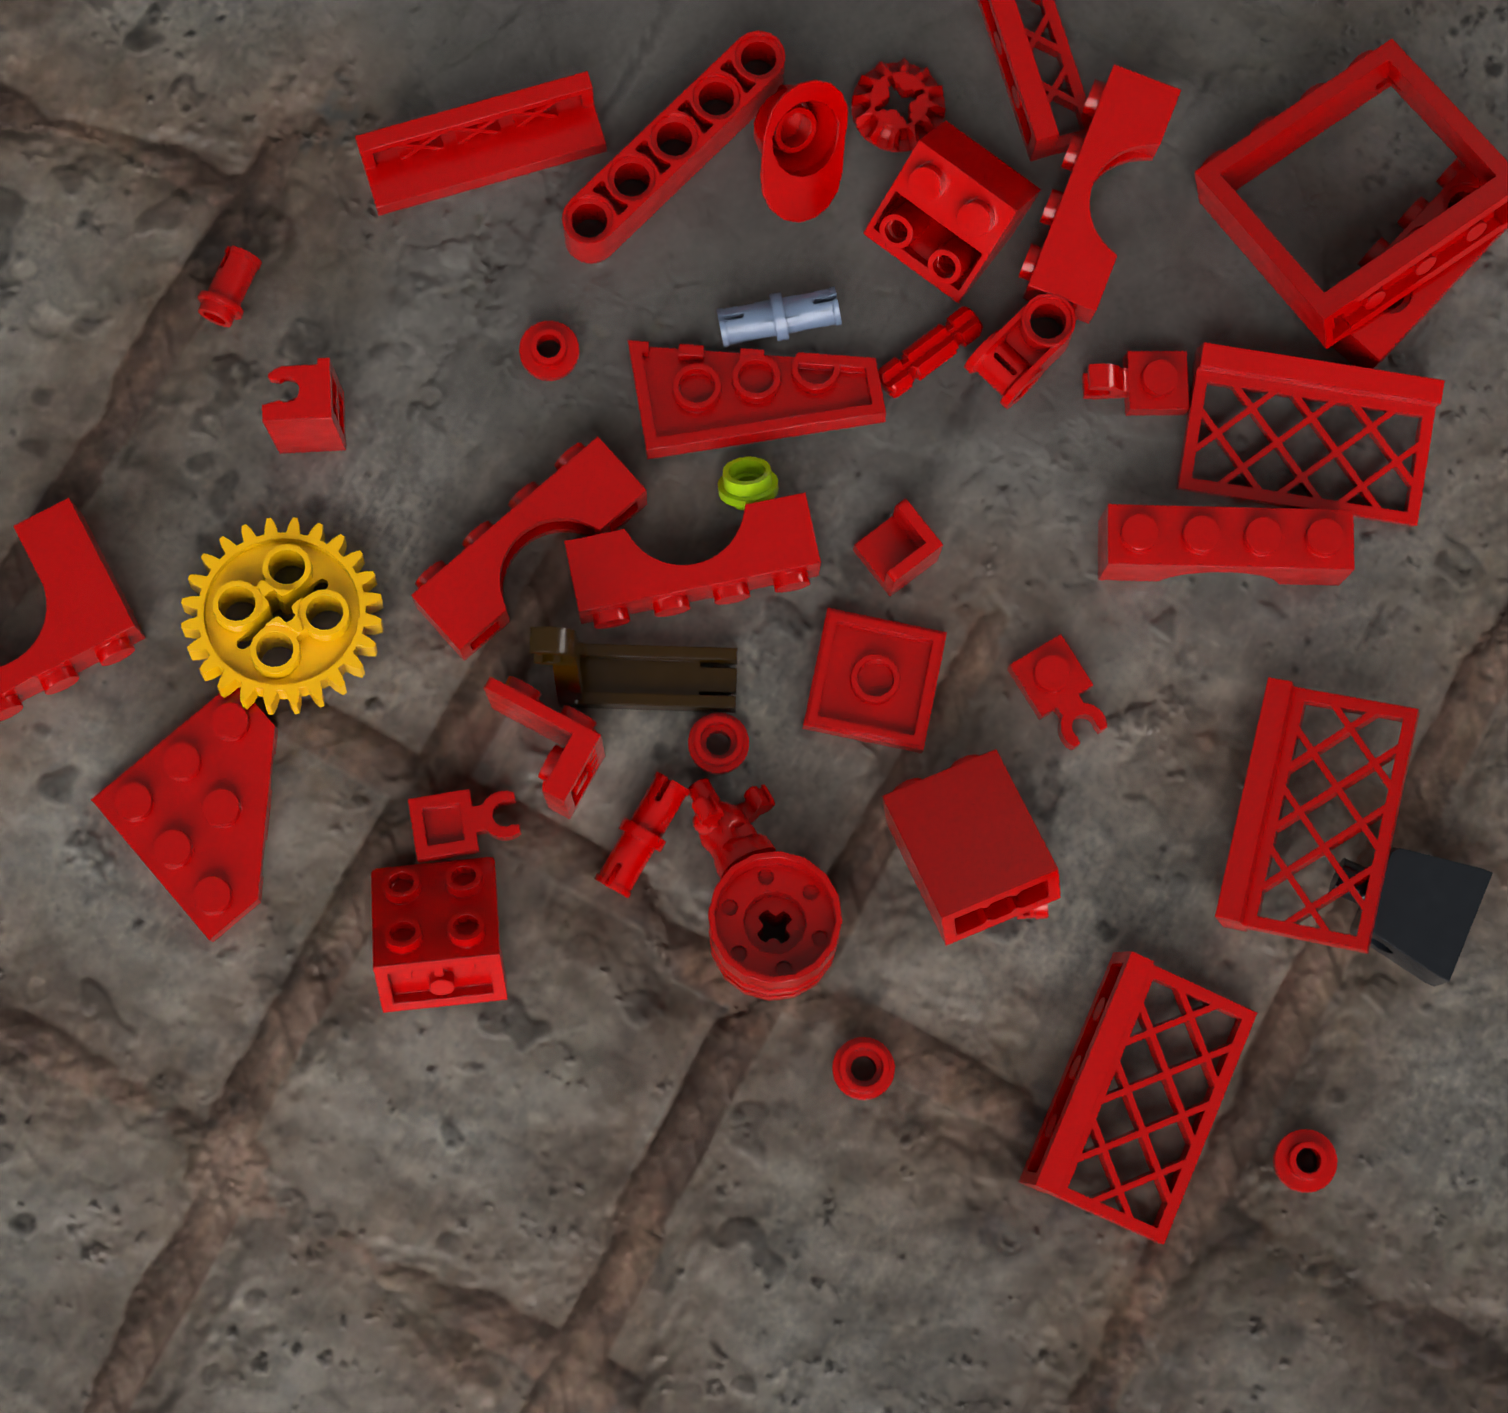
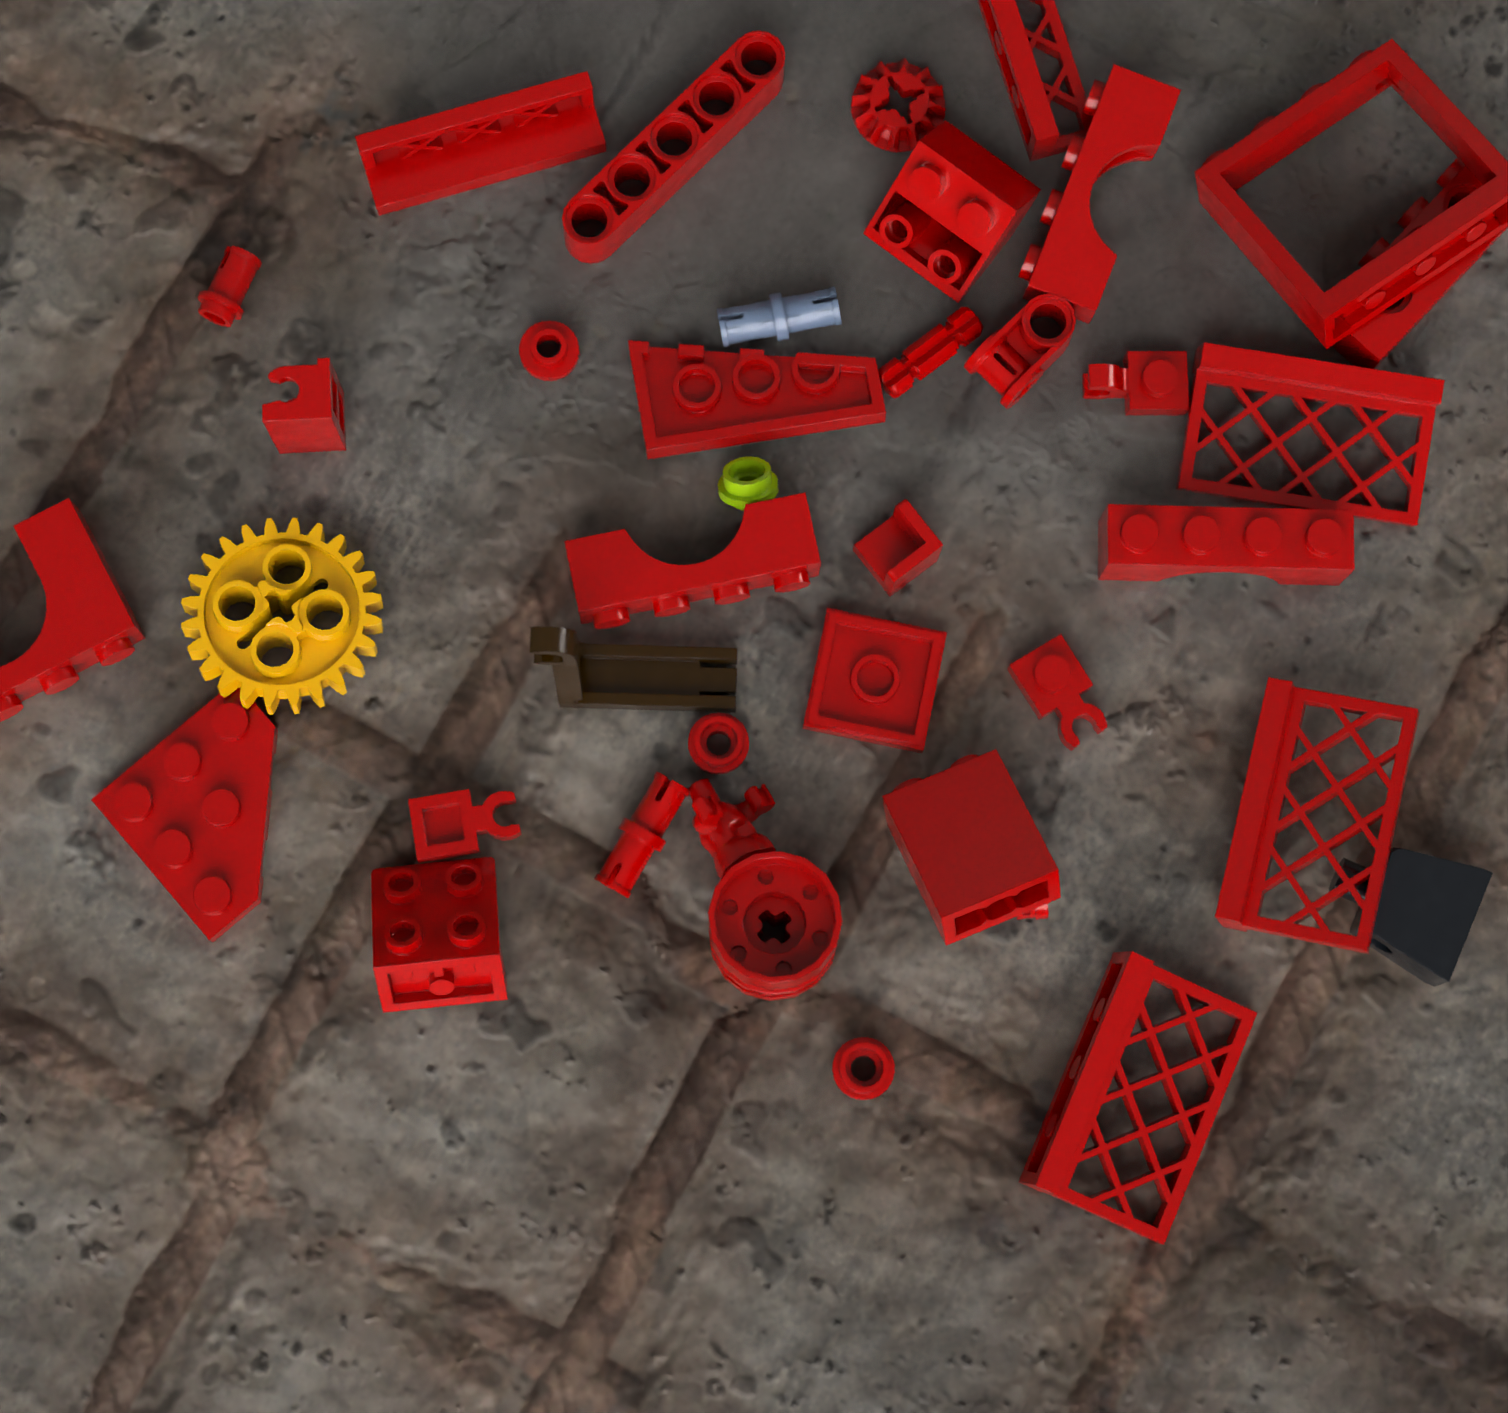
(568, 769): red bracket -> none
(584, 497): red arch -> none
(801, 148): red piece -> none
(1286, 1166): red plate -> none

